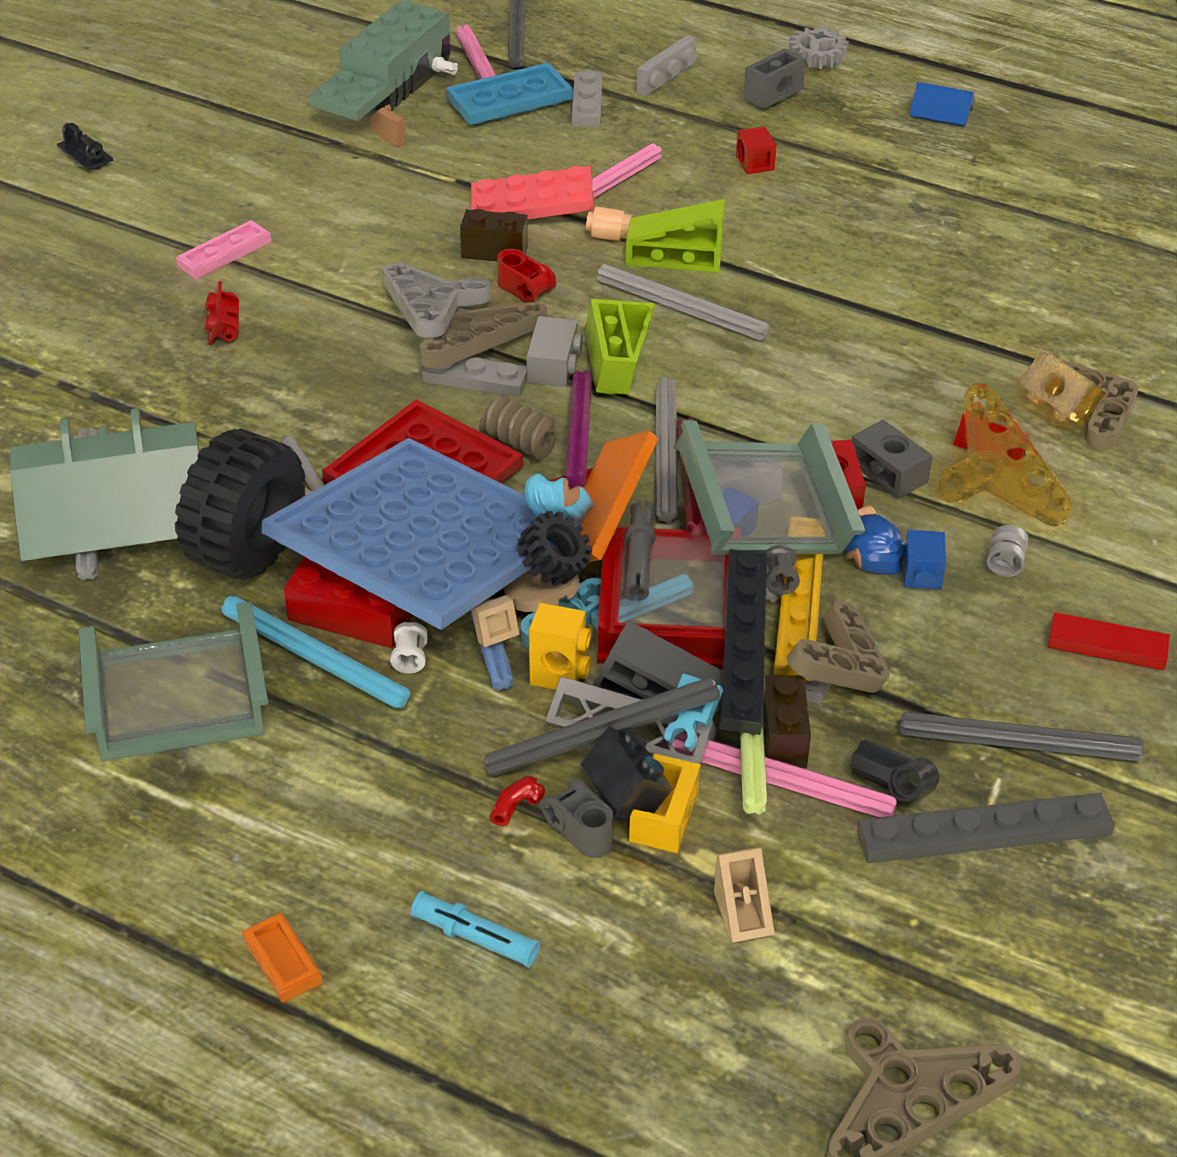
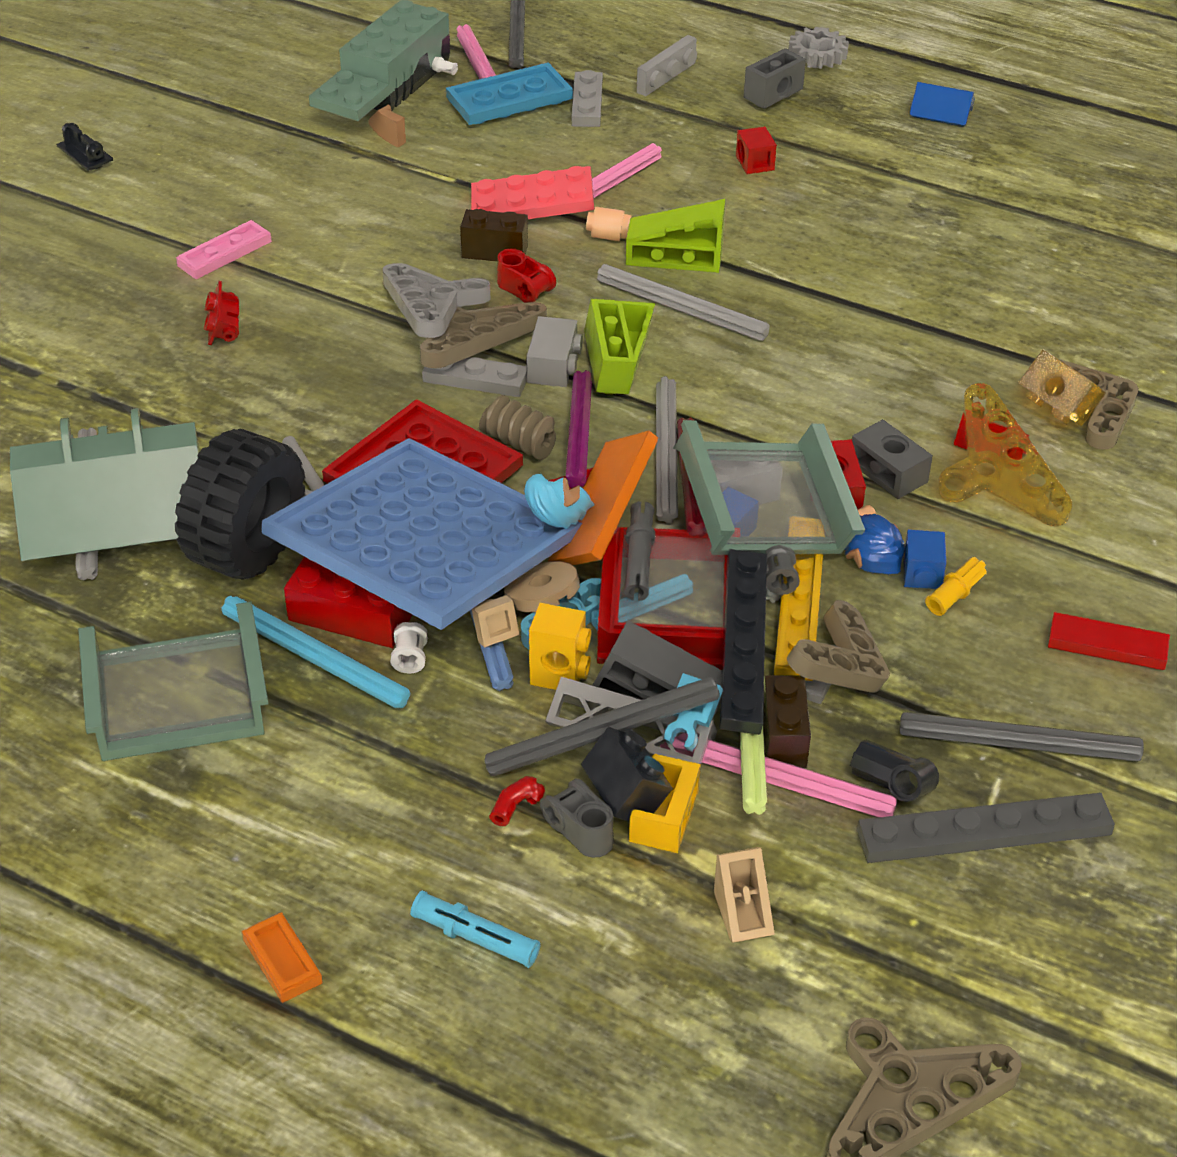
(543, 558): black tyre -> none
(956, 586): none -> yellow axle
(1007, 550): light grey wheel -> none

